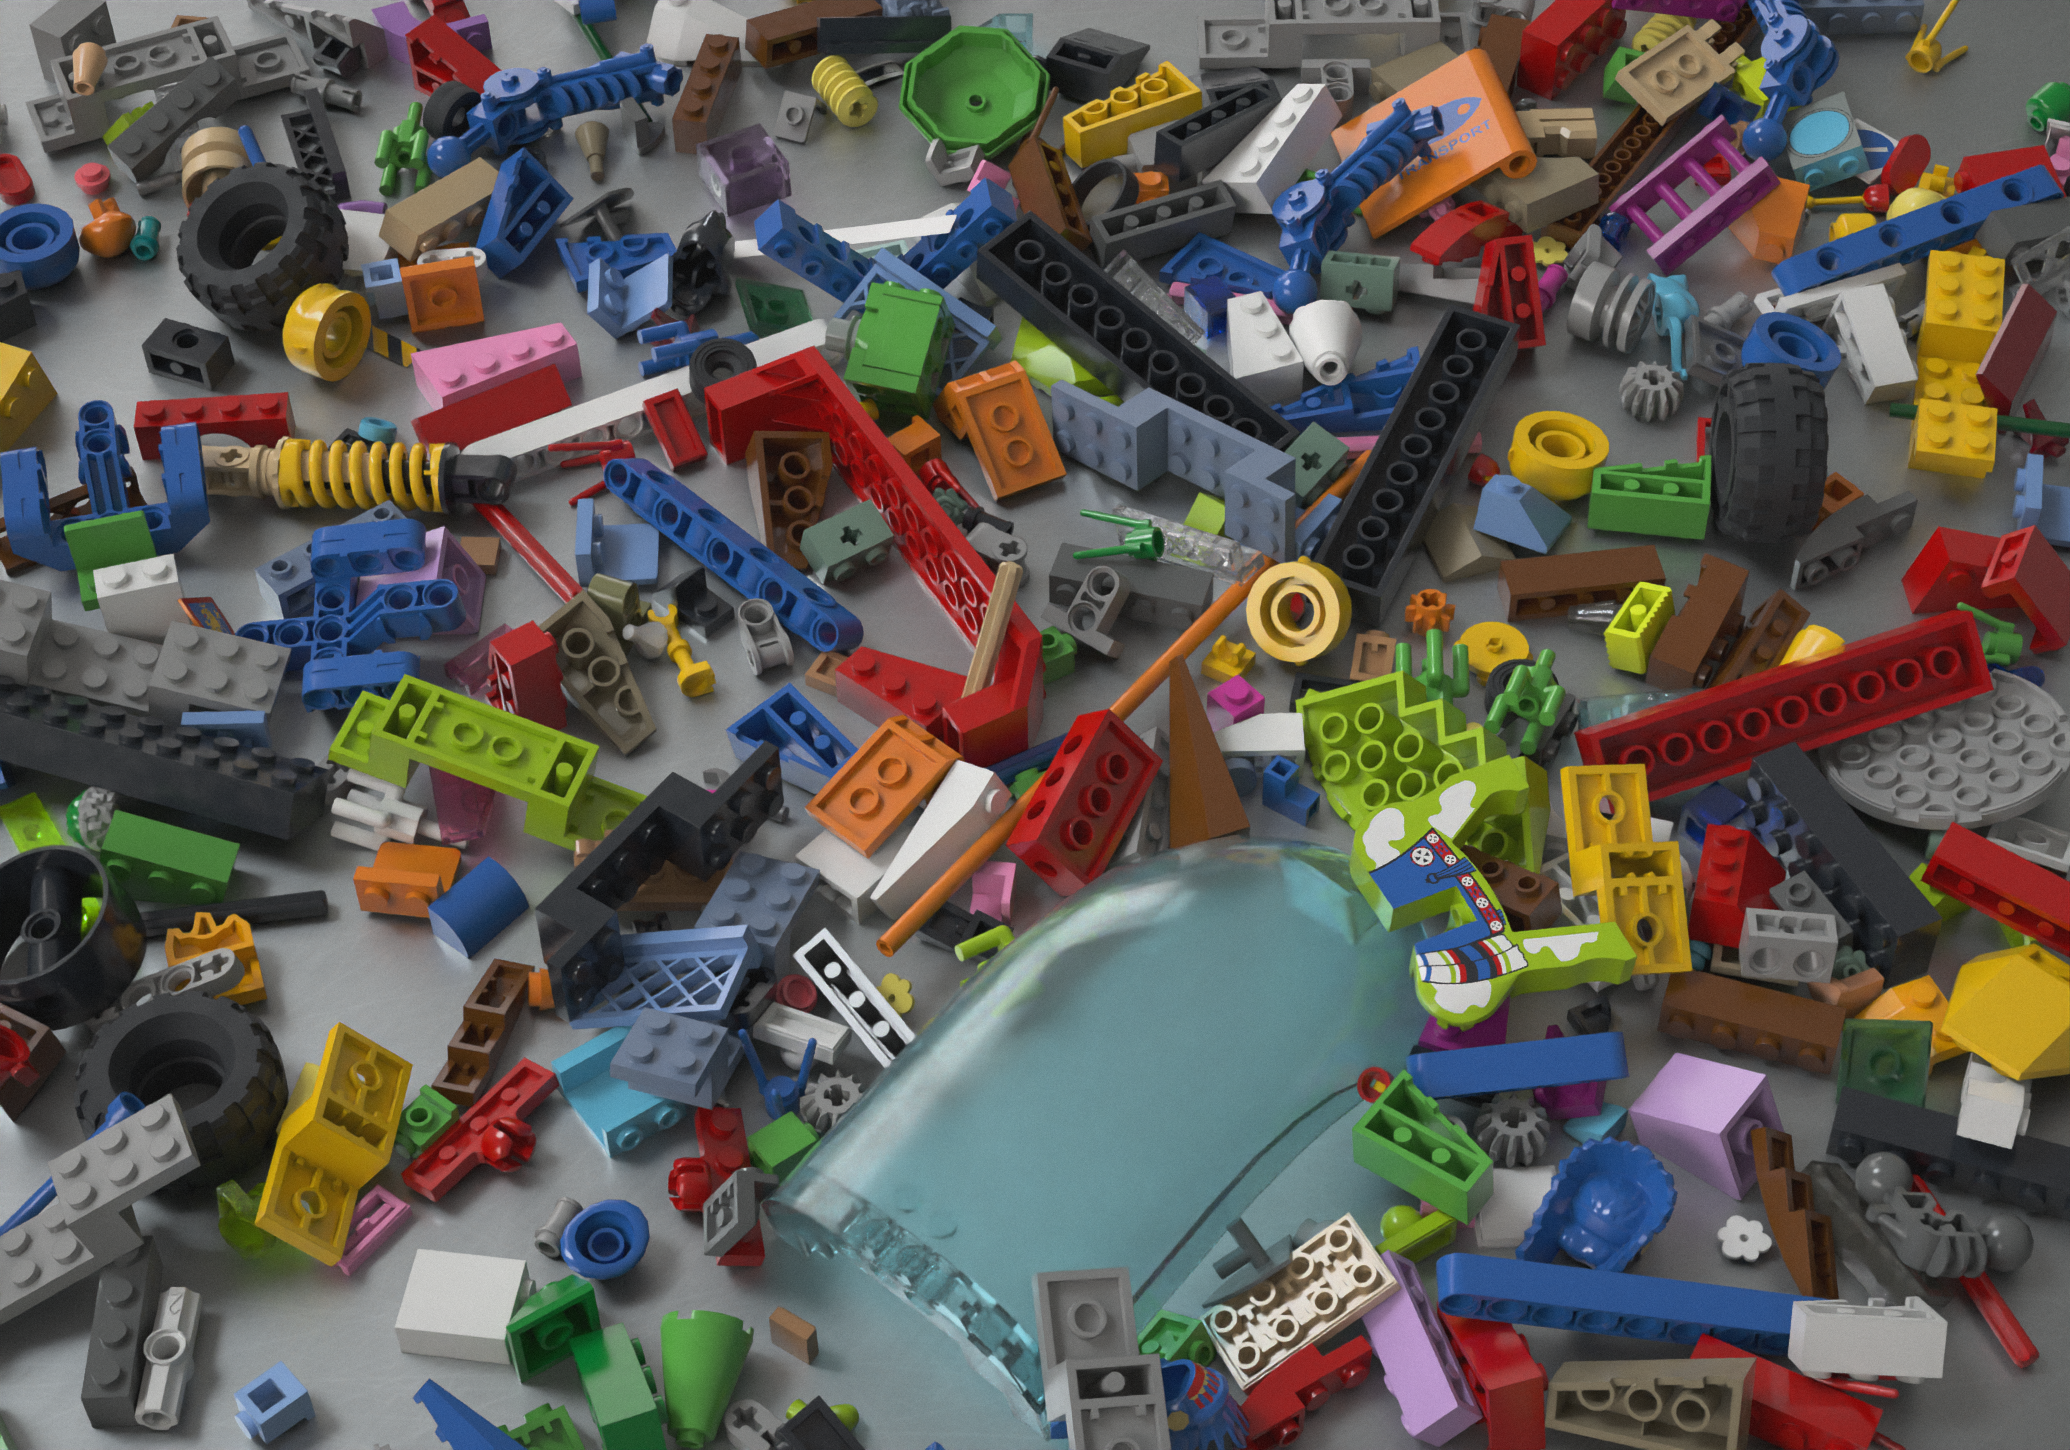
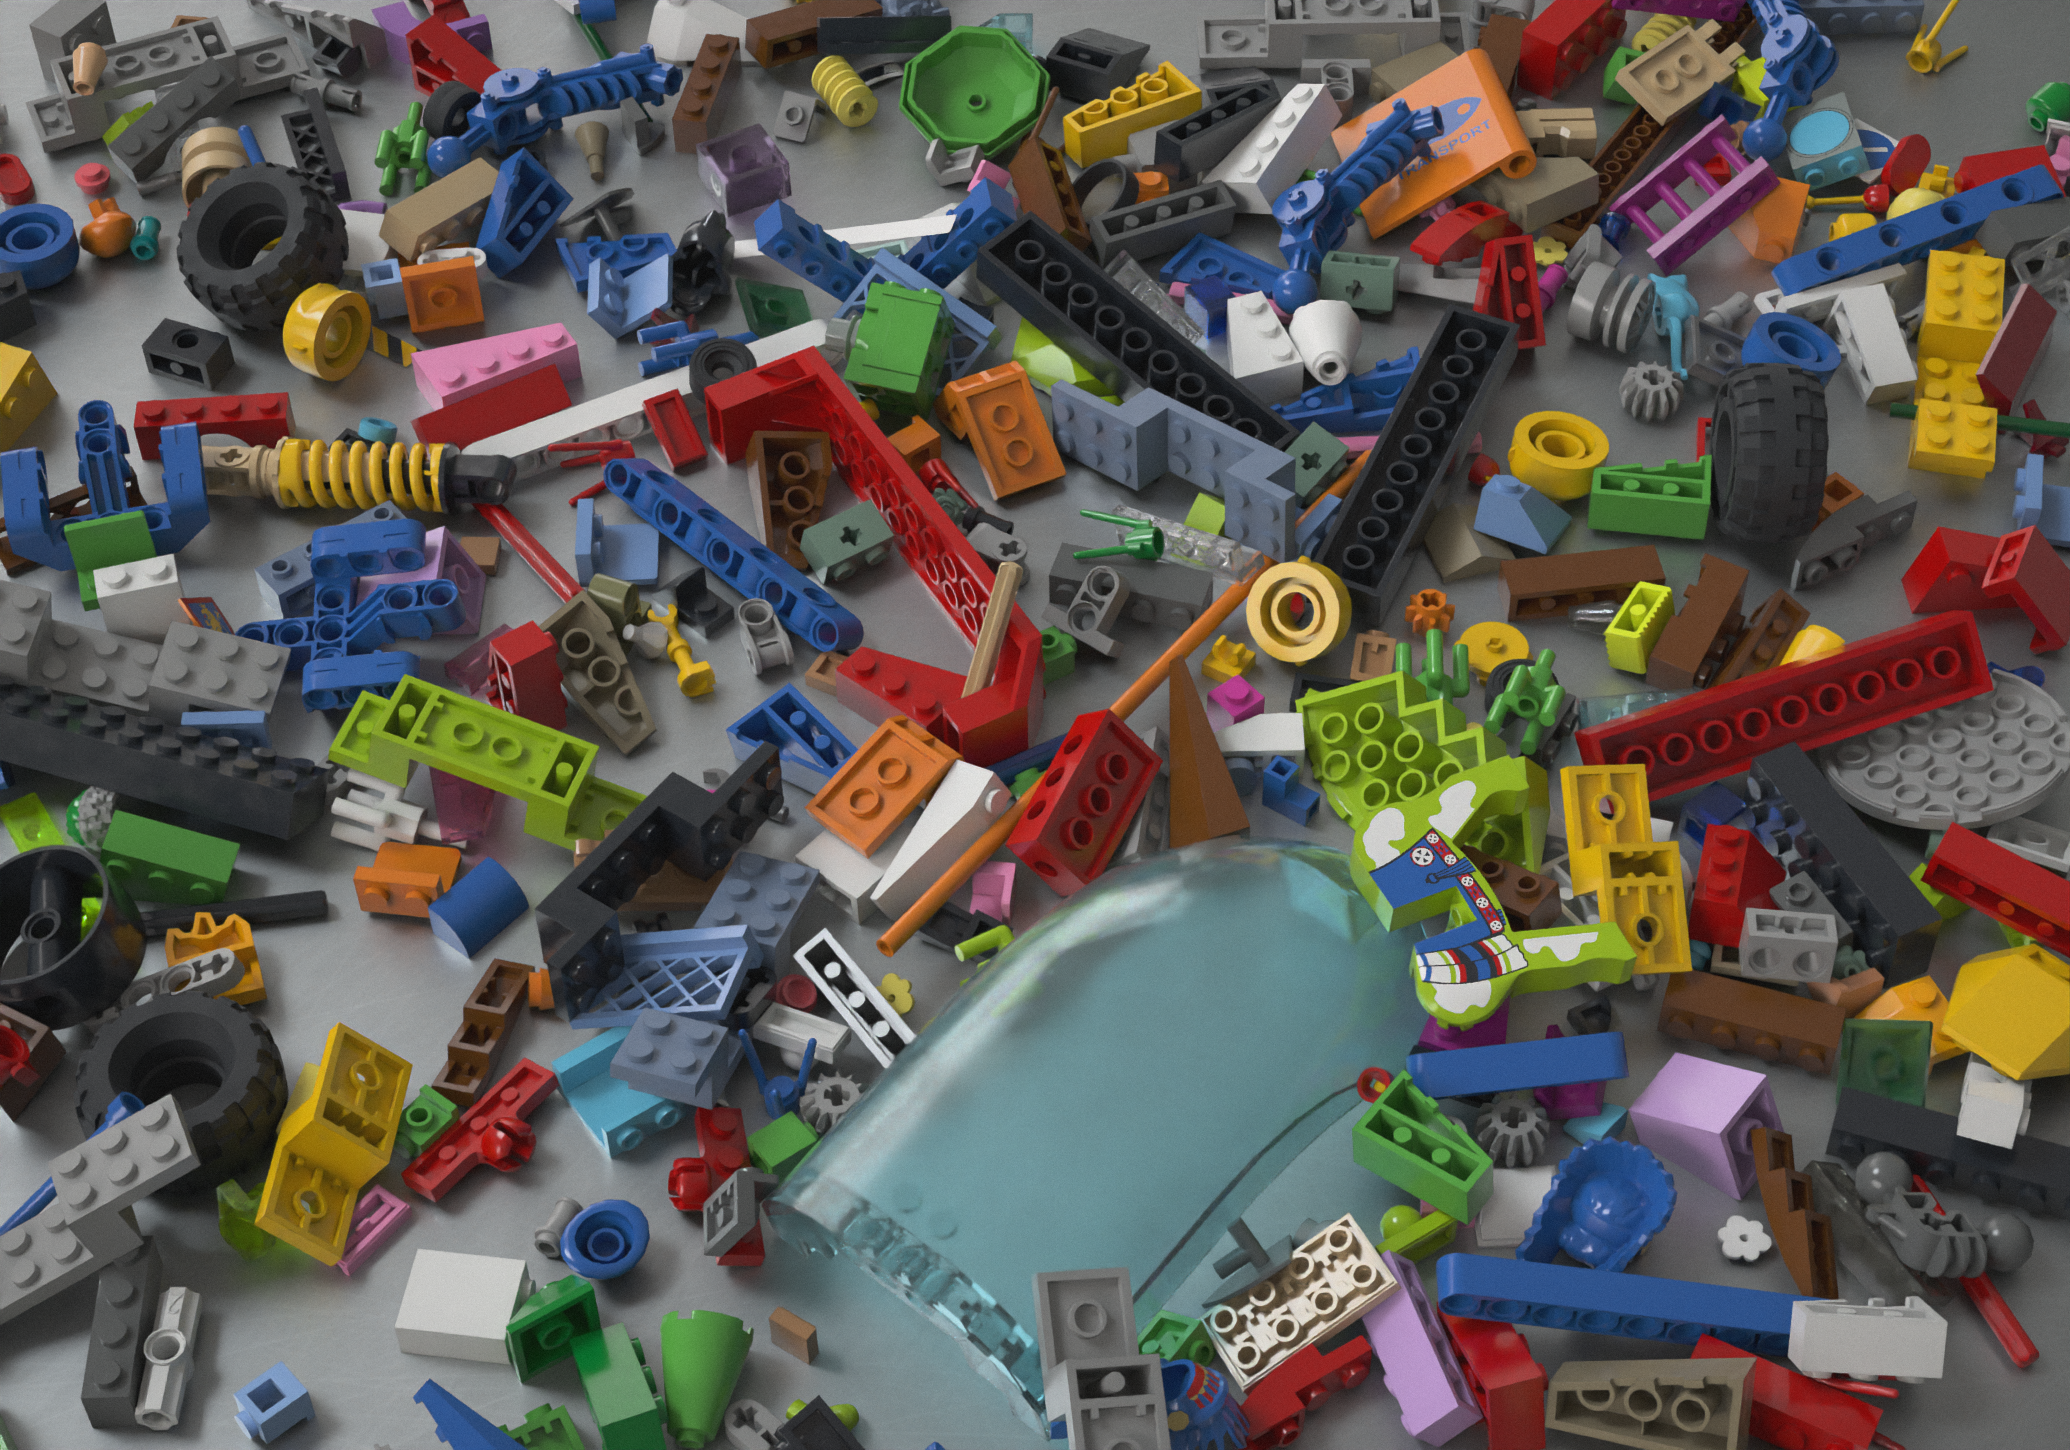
(2002, 644): bright green plant -> none

